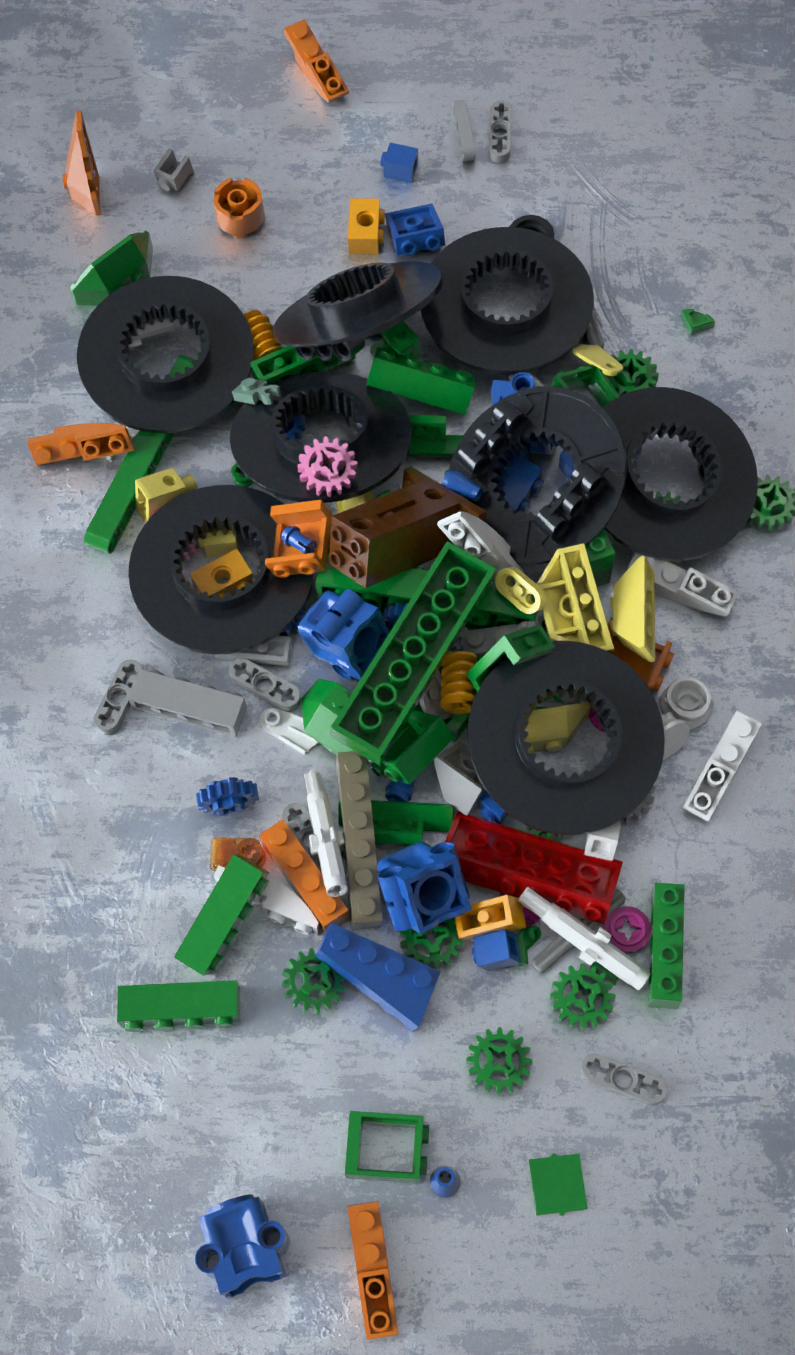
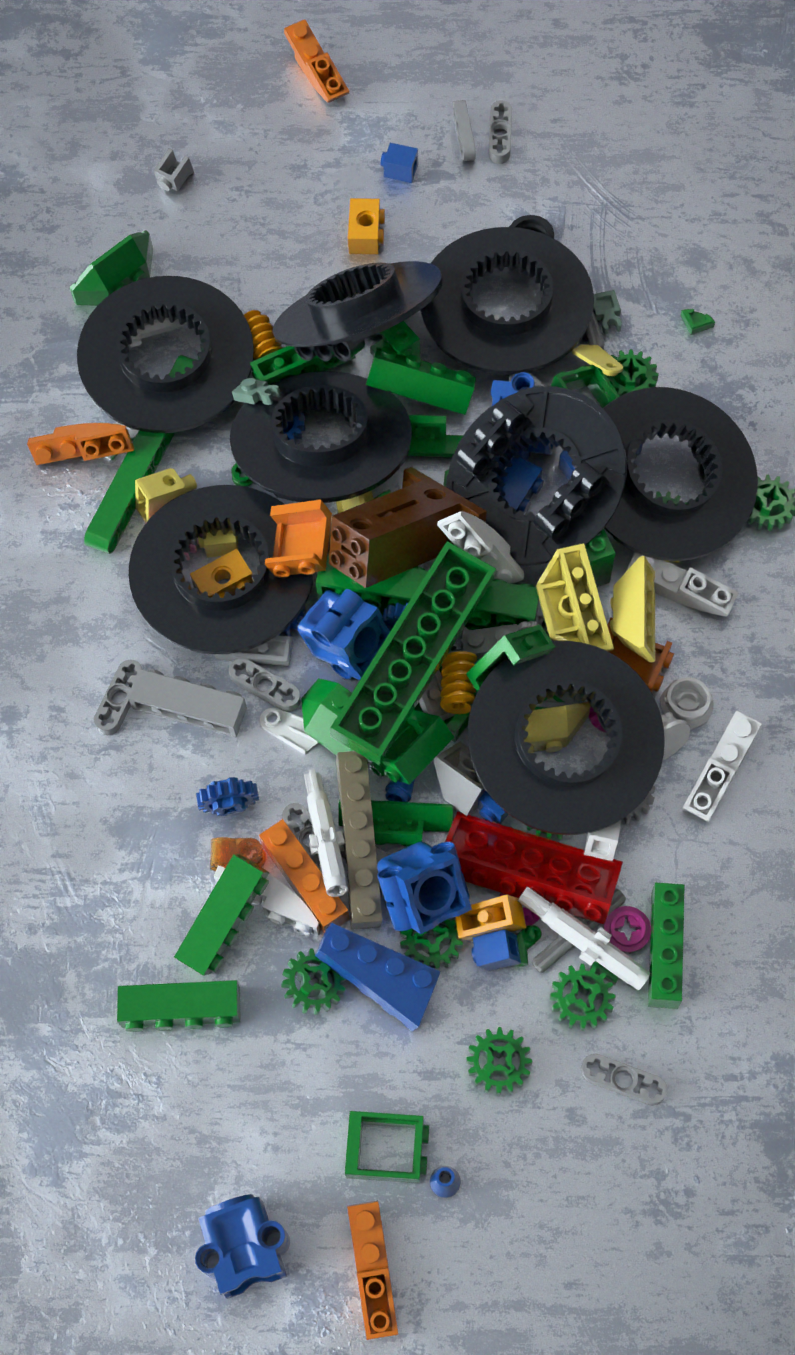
(81, 169): orange wedge -> none
(239, 207): orange brick -> none
(293, 537): blue pin -> none
(335, 457): bright pink gear -> none
(415, 229): blue plate -> none
(462, 485): blue cone -> none
(521, 591): light yellow plate -> none
(557, 1184): green piece -> none
(607, 309): none -> sand green plate

